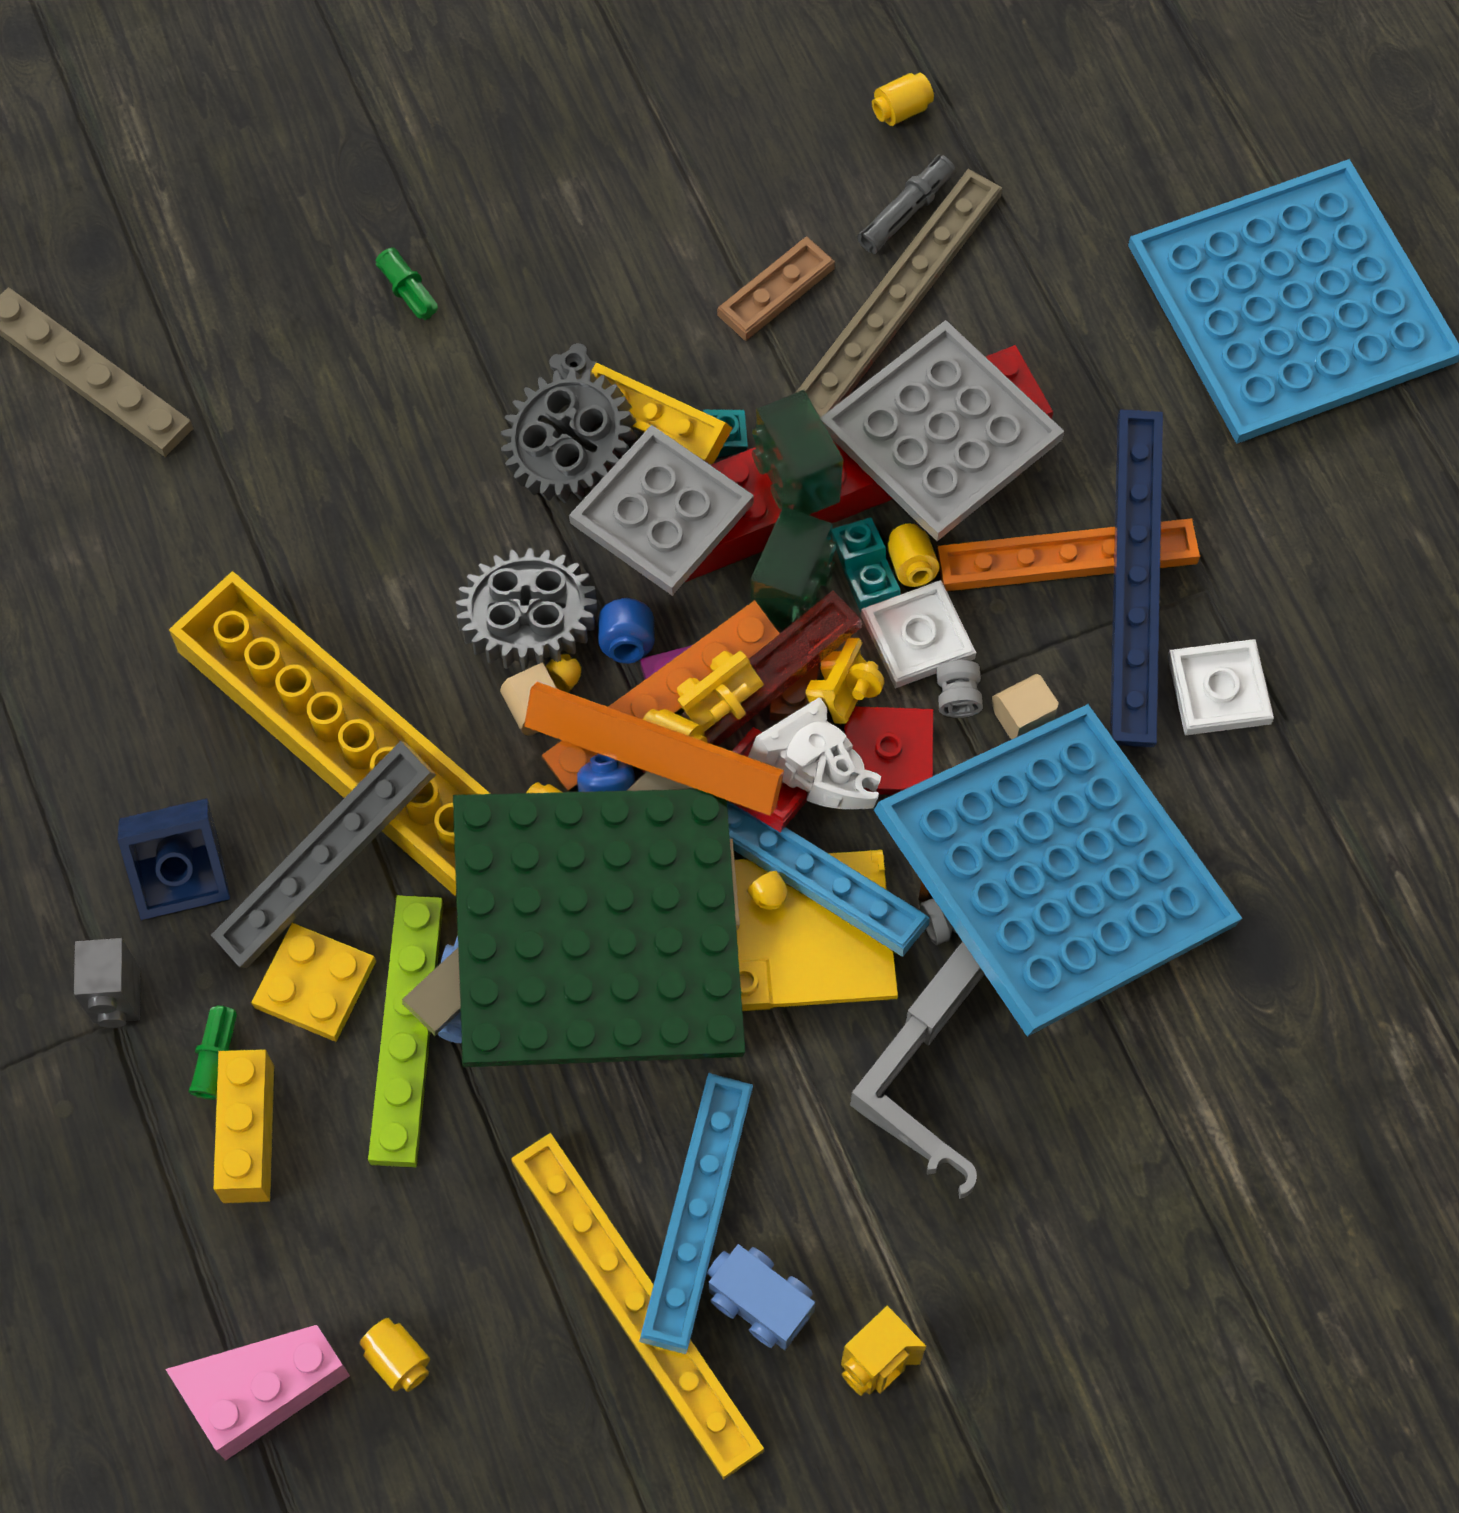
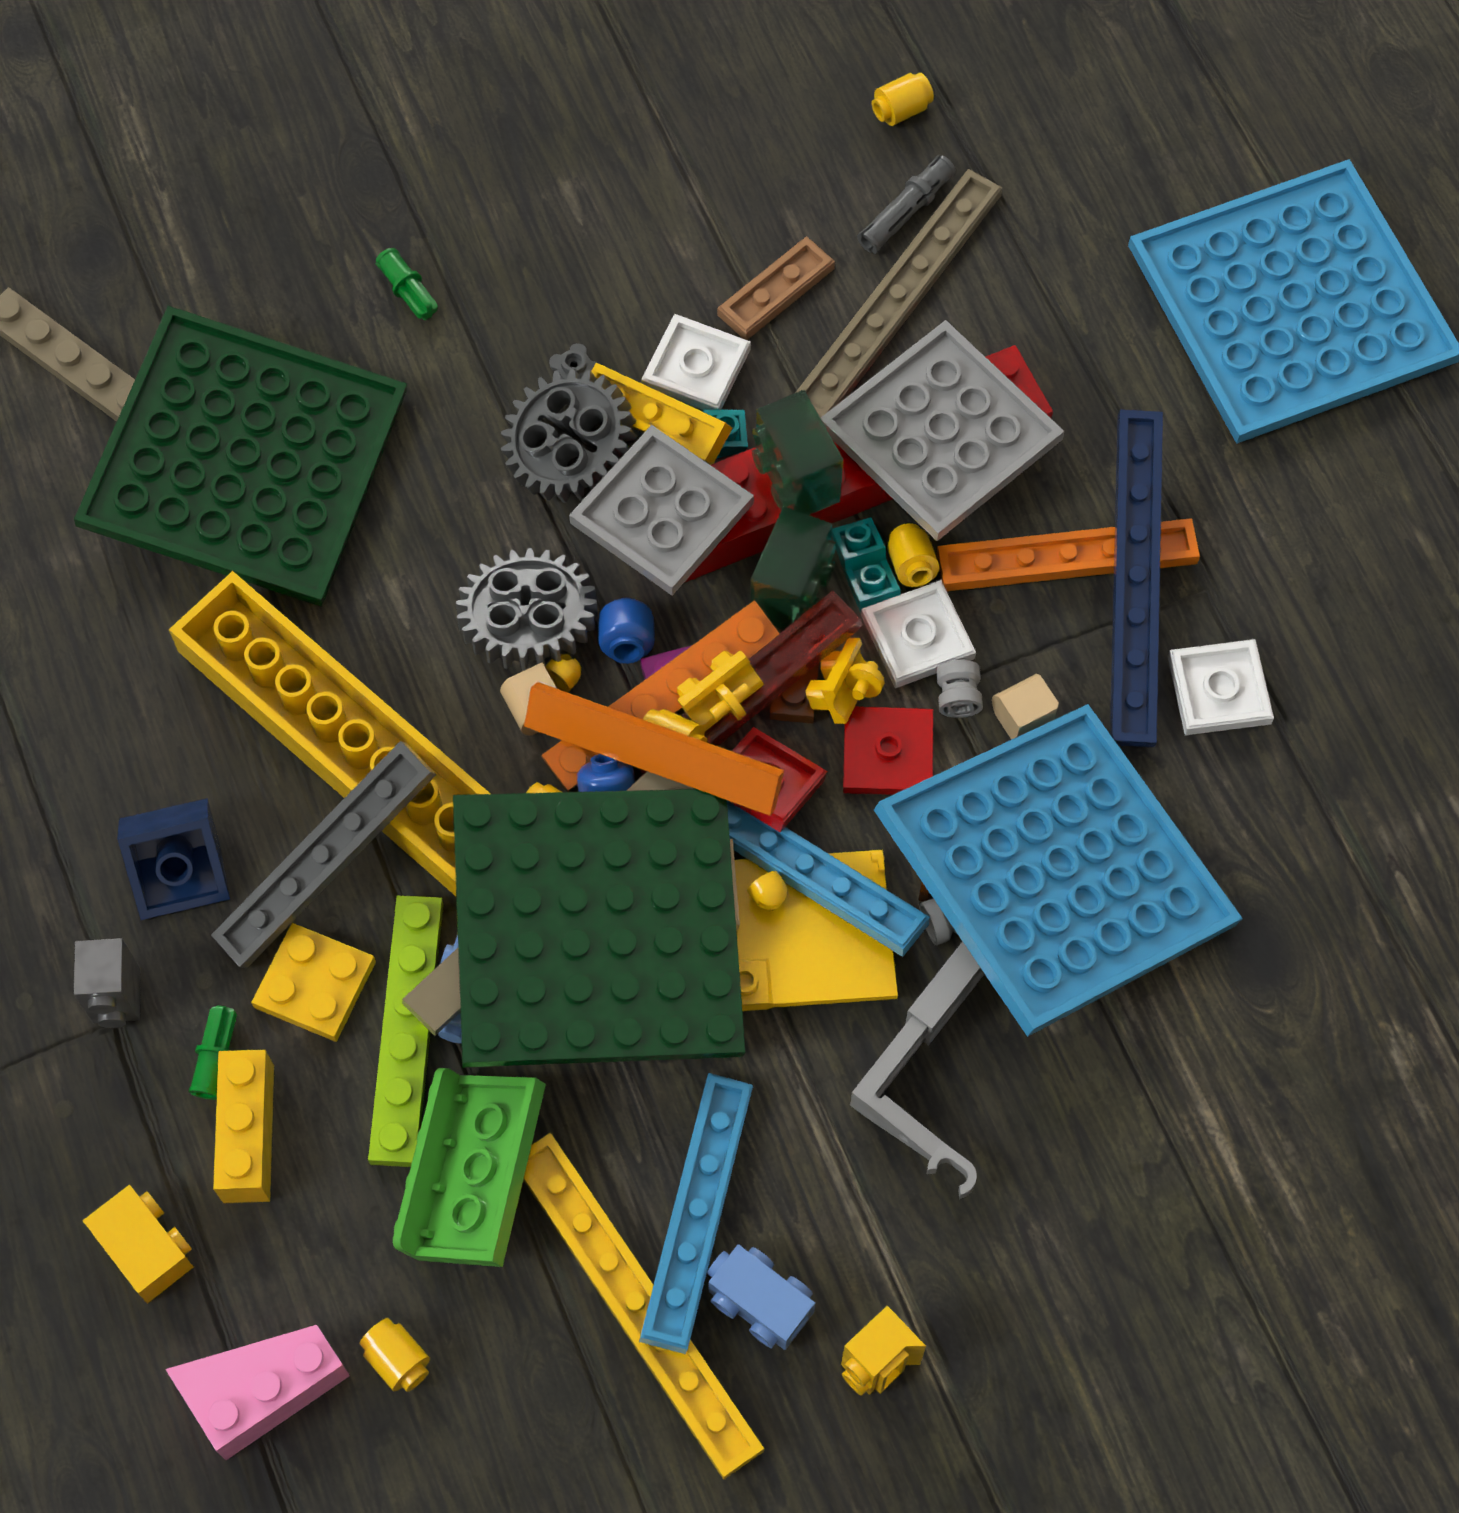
(139, 1243): none -> yellow brick
(242, 455): none -> dark green plate
(468, 1168): none -> bright green bracket
(696, 363): none -> white plate
(817, 759): white piece -> none

